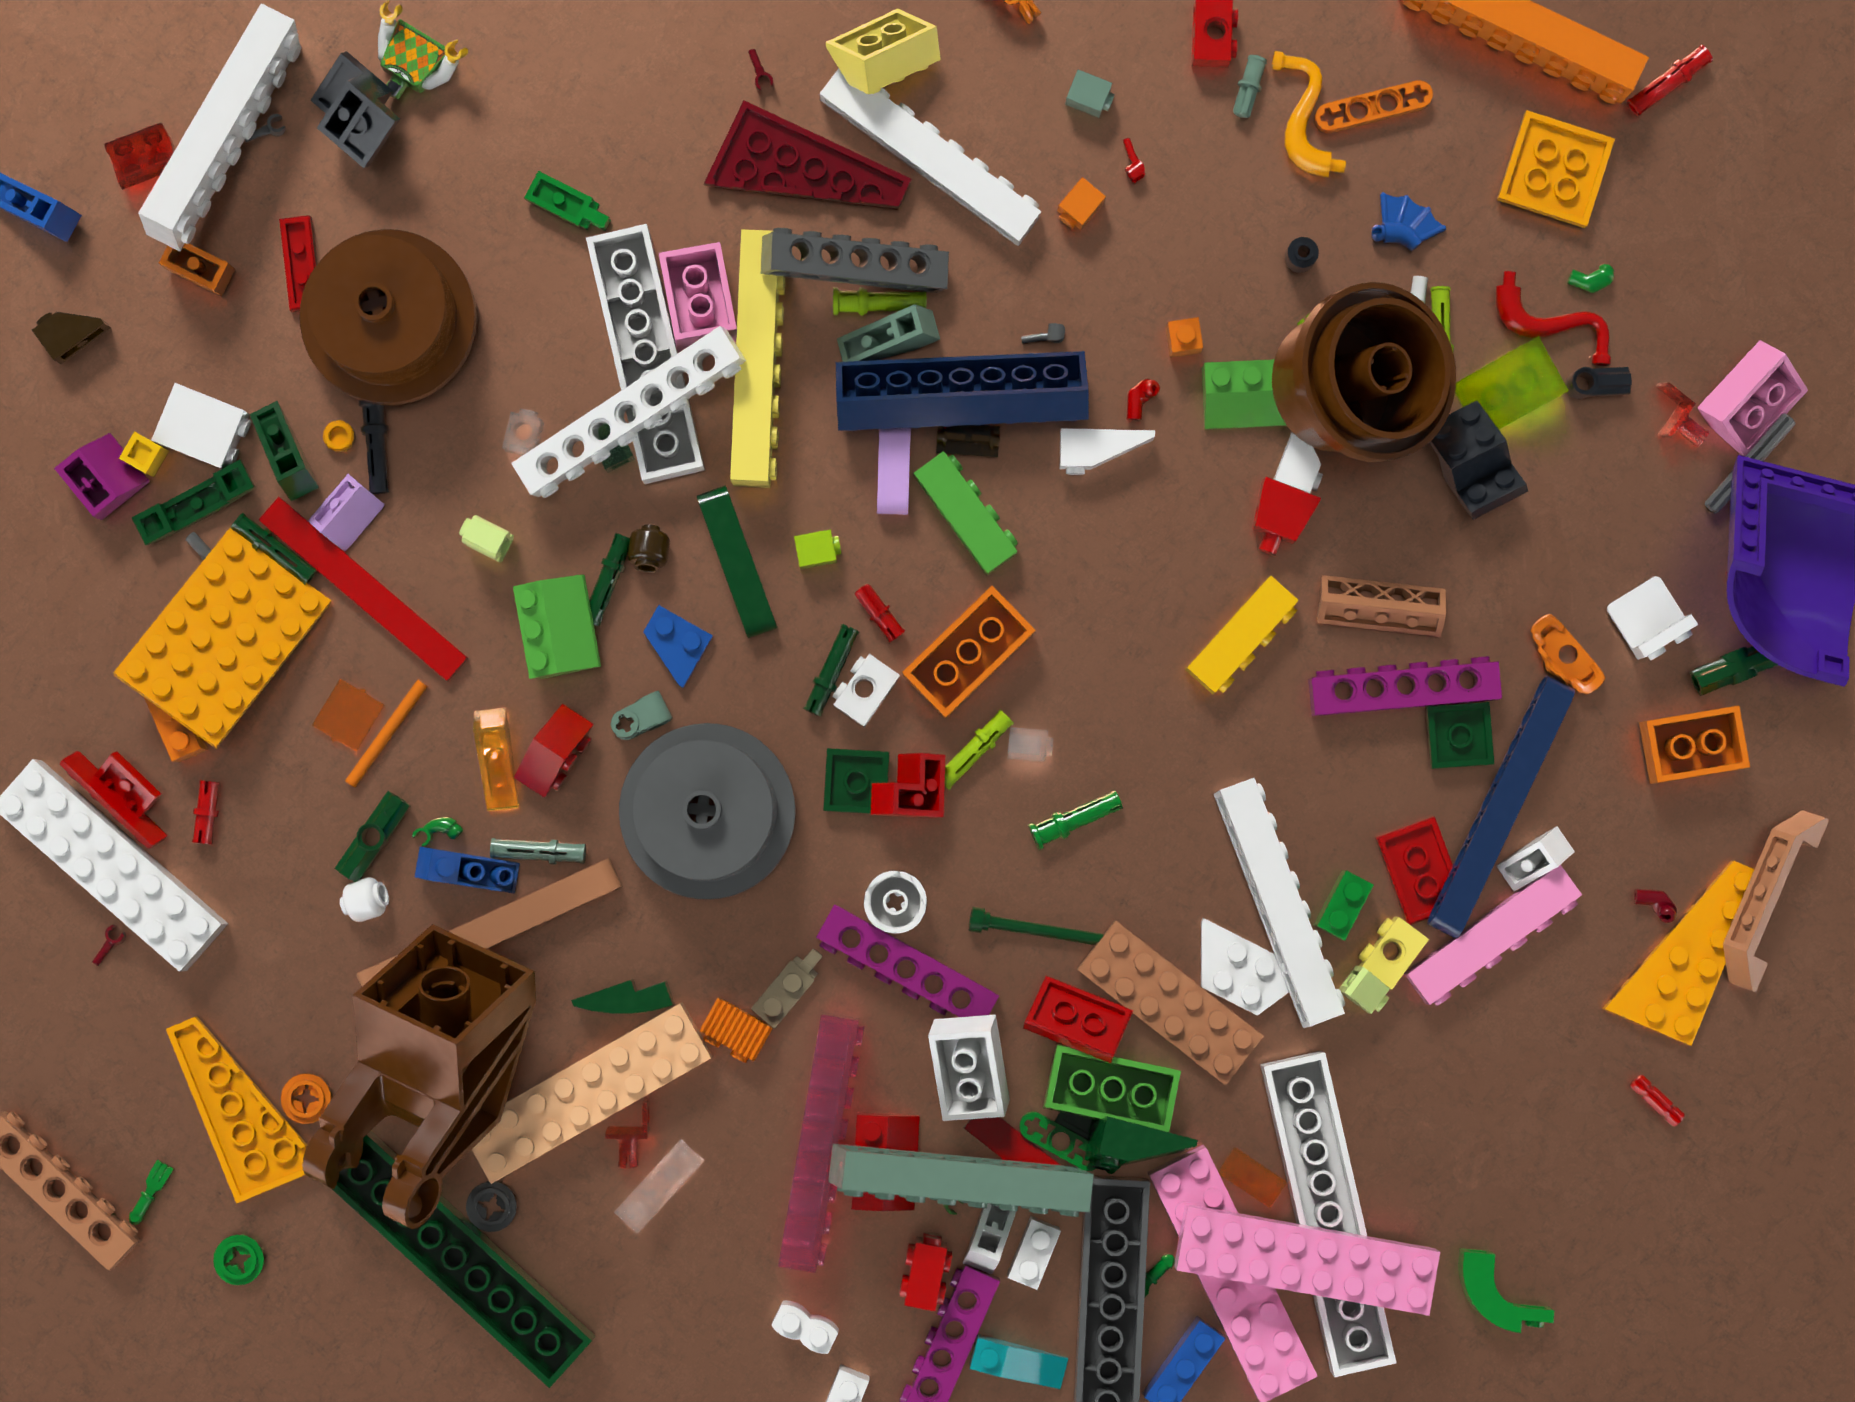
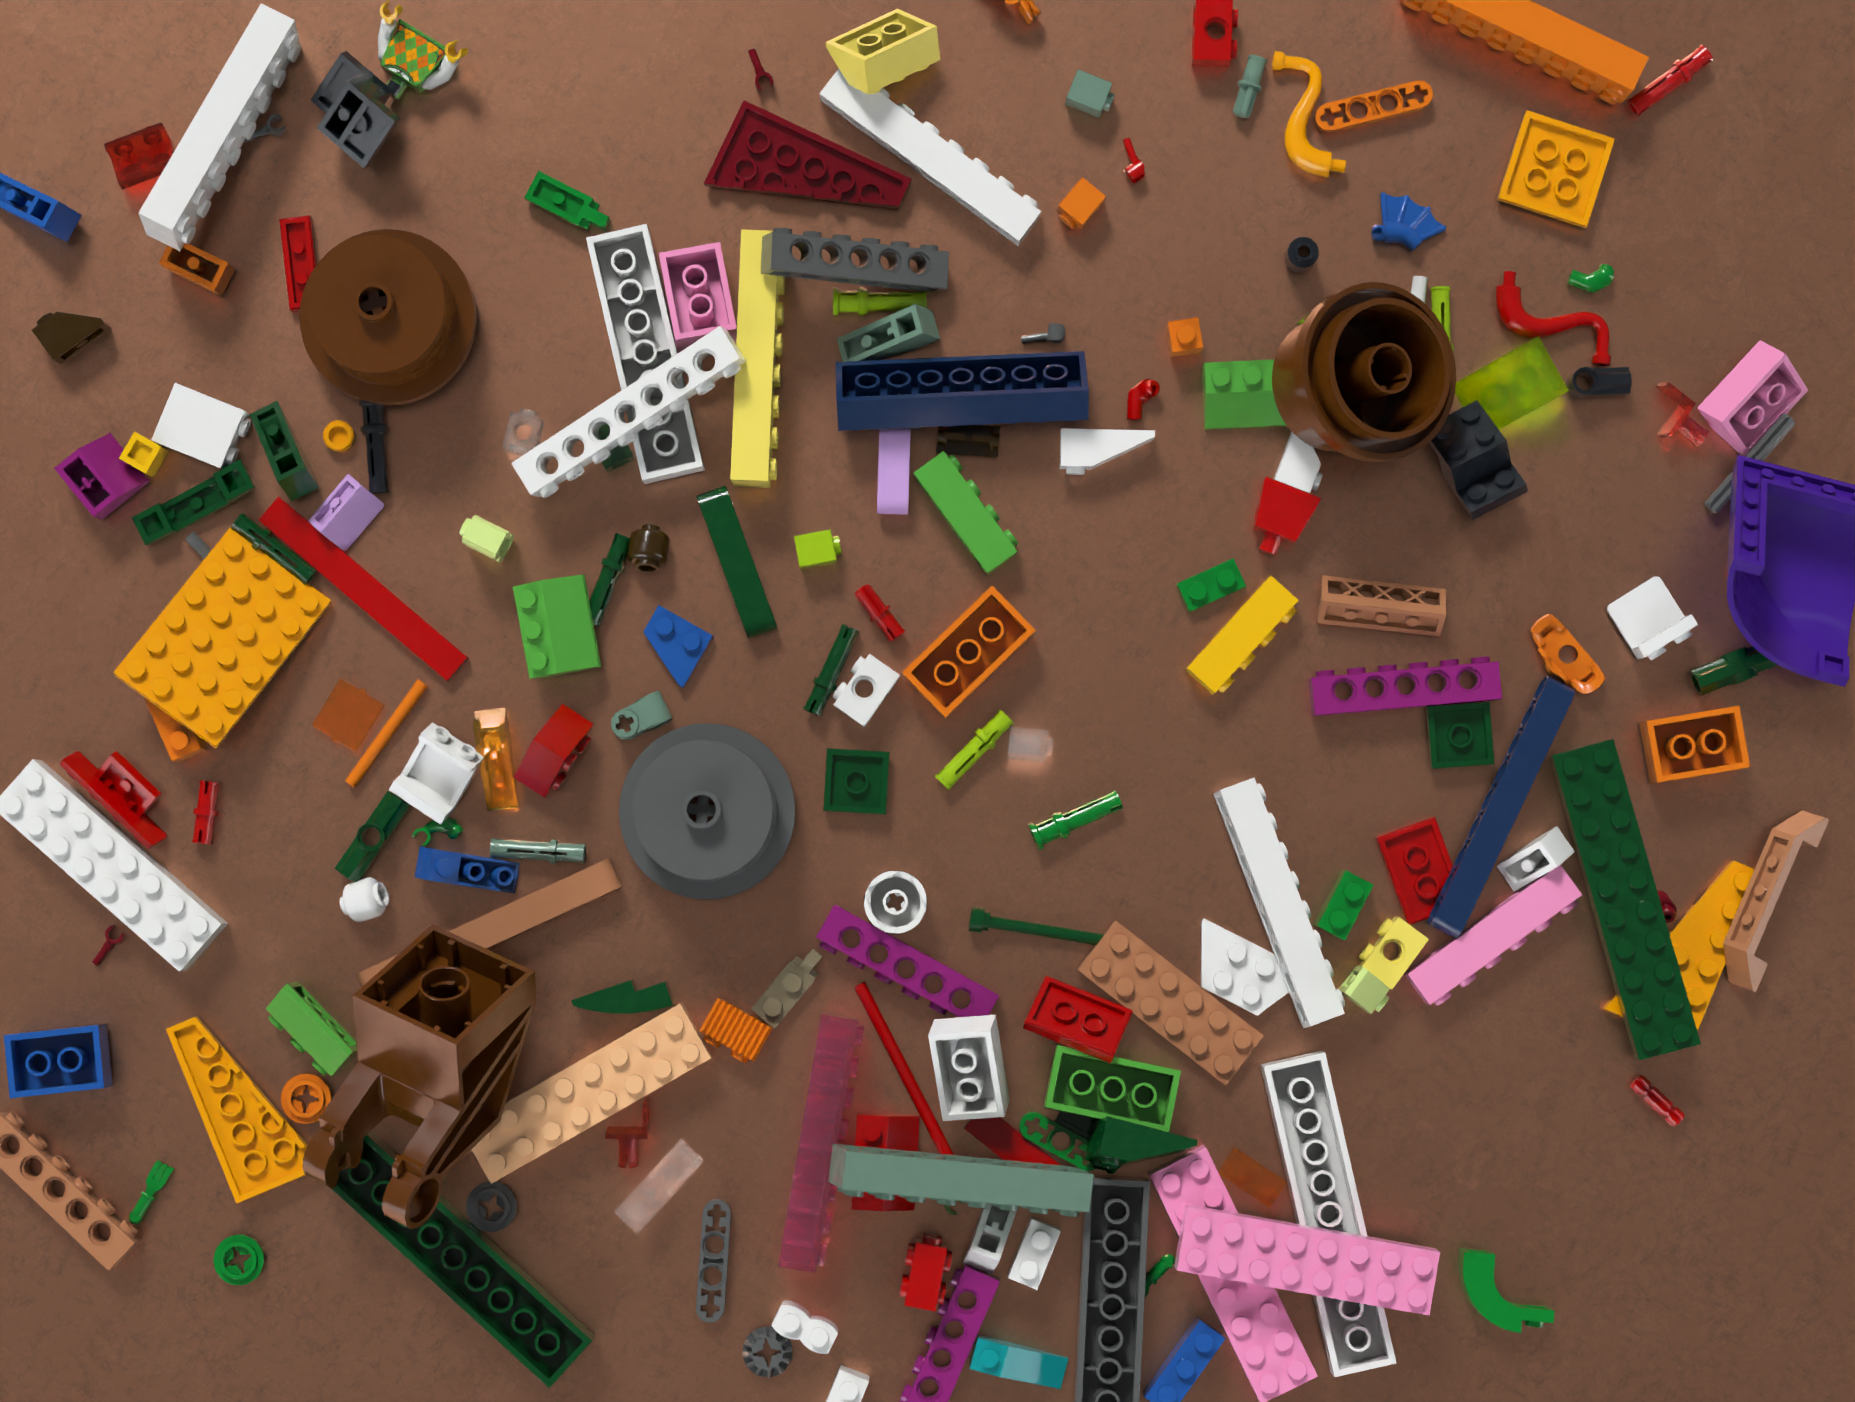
(58, 1060): none -> blue brick
(312, 1029): none -> bright green slope
(437, 773): none -> white panel
(716, 1260): none -> dark grey beam
(755, 1343): none -> dark grey gear
(903, 1069): none -> red piece
(917, 790): red brick -> none
(1211, 585): none -> green plate
(1624, 900): none -> dark green brick

